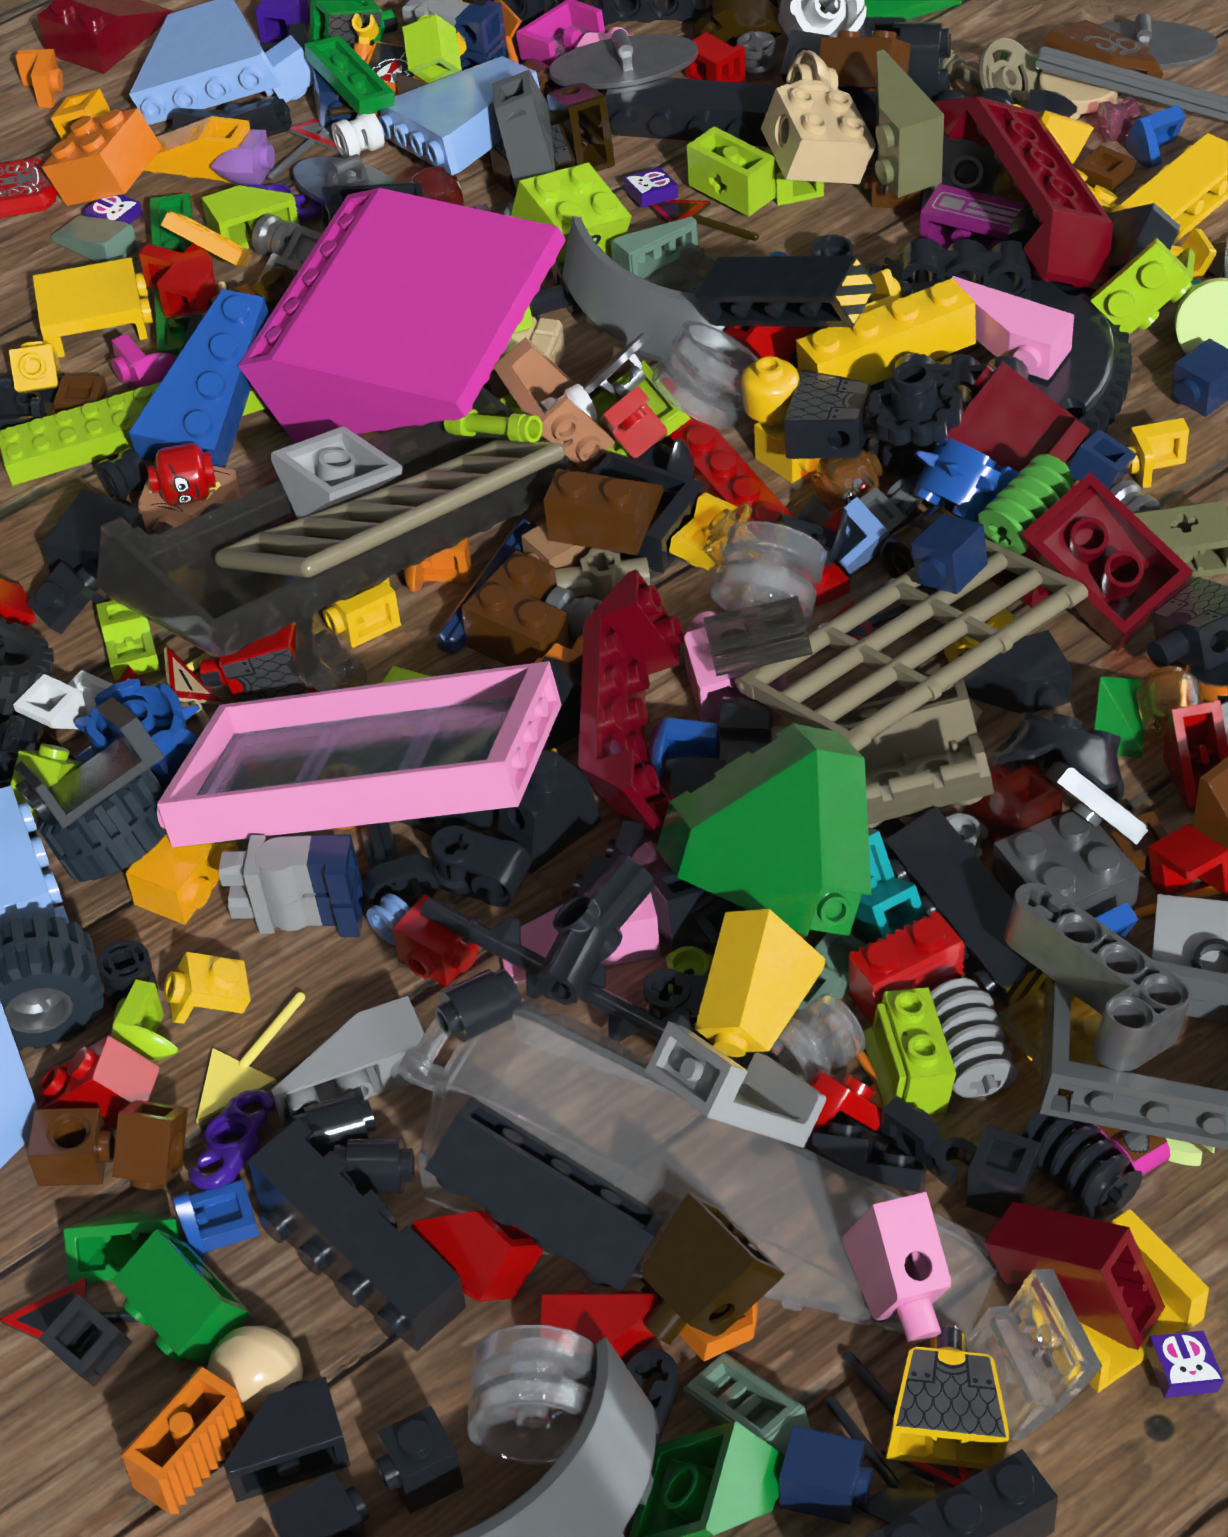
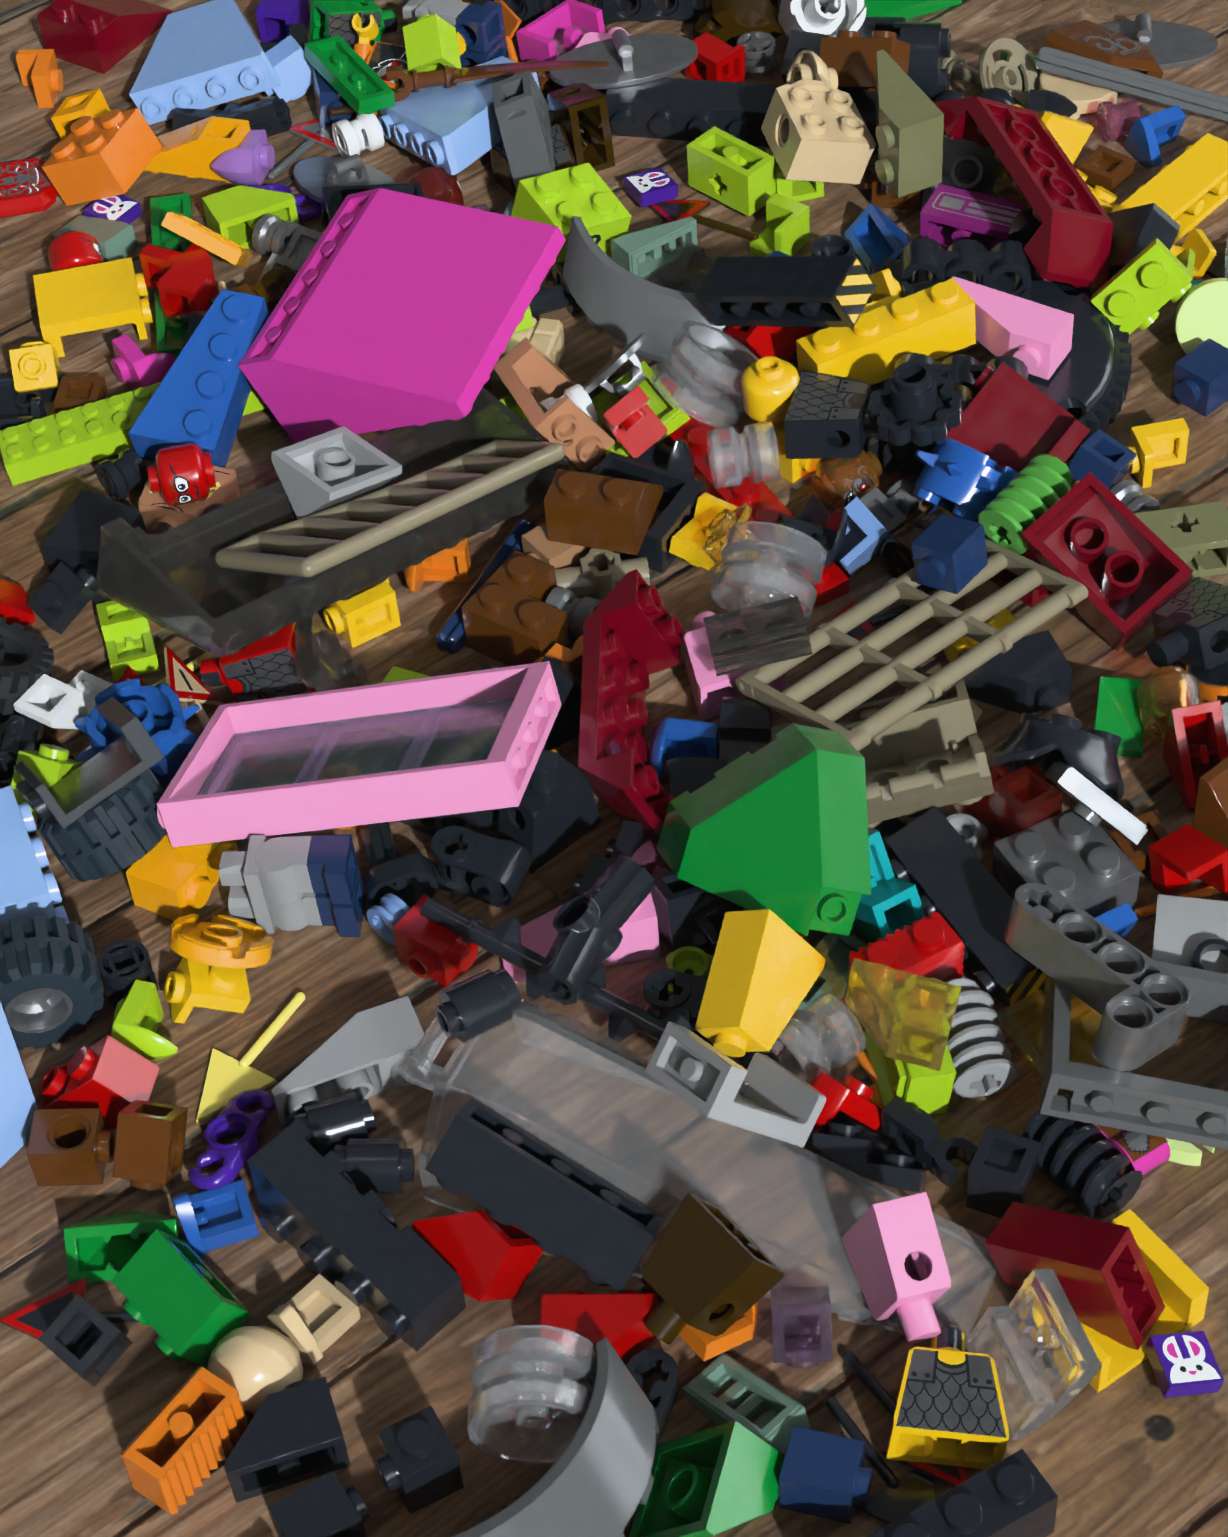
(73, 250): none -> red head
(222, 943): none -> light orange tile
(314, 1318): none -> tan tile
(451, 76): none -> reddish brown sword
(517, 426): lime bar -> none
(743, 455): none -> clear wheel
(785, 229): none -> lime panel
(801, 1326): none -> clear purple brick
(876, 237): none -> blue slope
(903, 1011): none -> clear yellow slope

